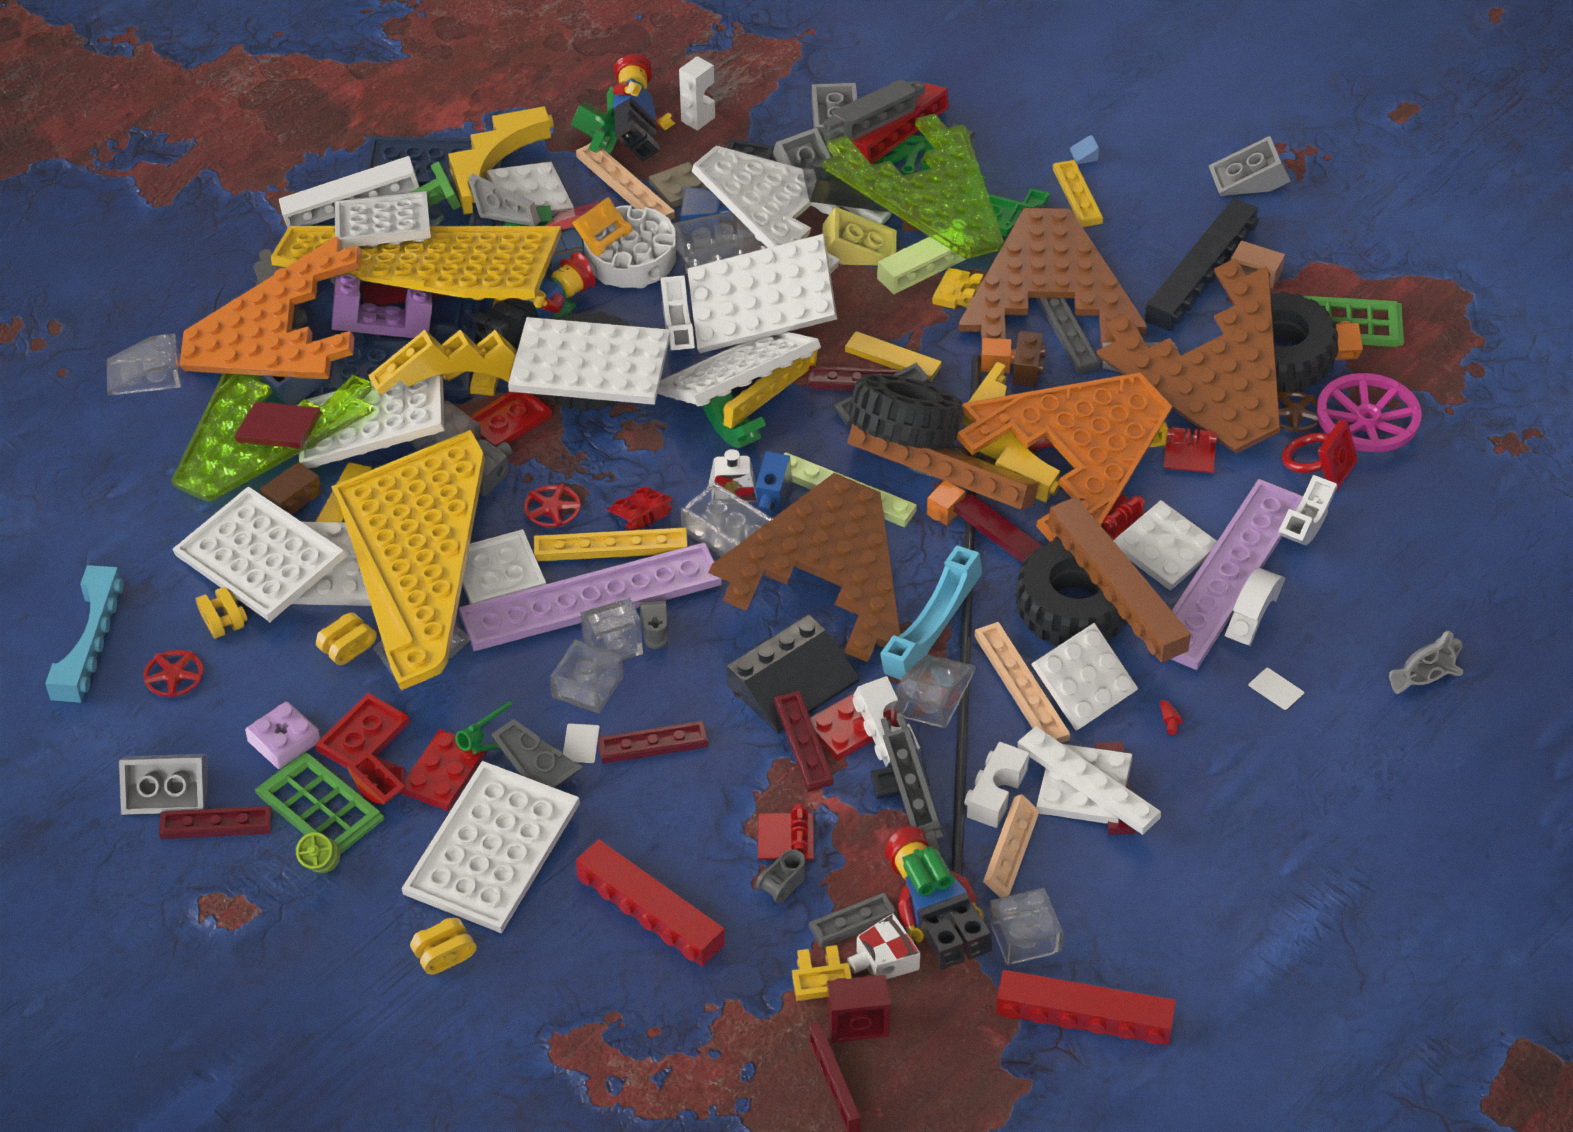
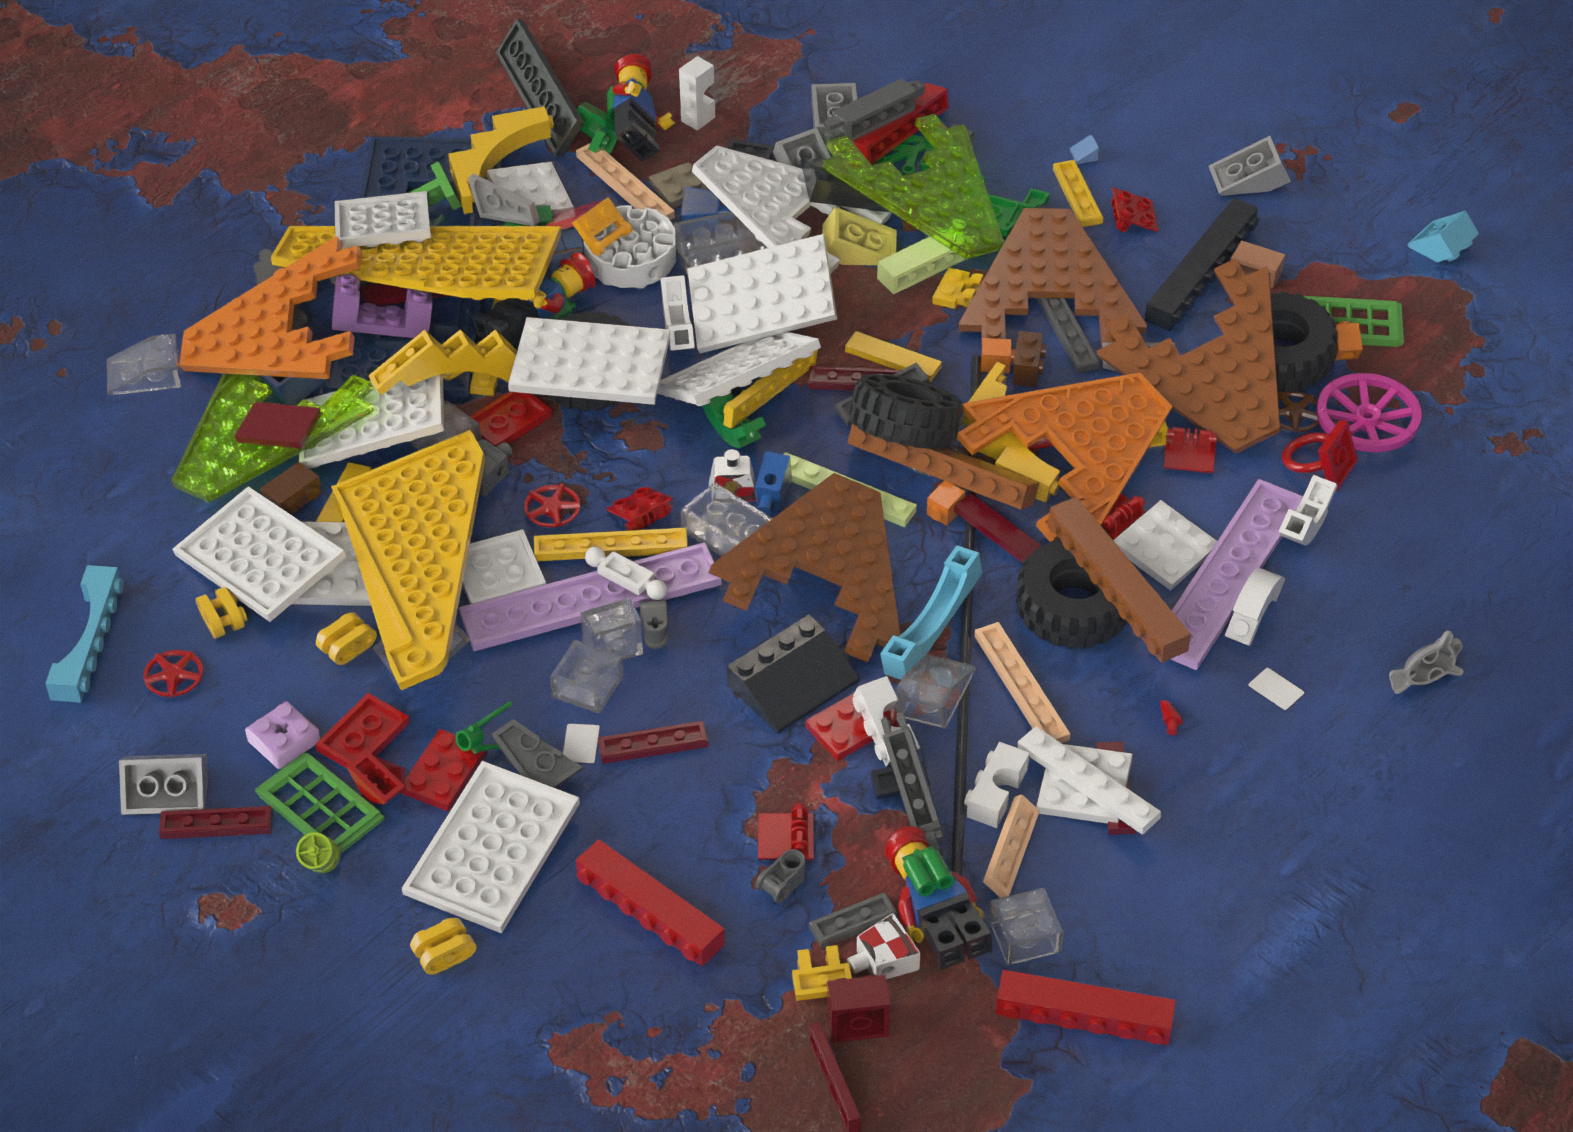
(319, 202): white brick -> none
(539, 85): none -> pearl dark grey plate
(626, 573): none -> white plate
(803, 741): dark red tile -> none
(1084, 676): white plate -> none
(1133, 209): none -> red hinge
(1445, 237): none -> medium azure slope

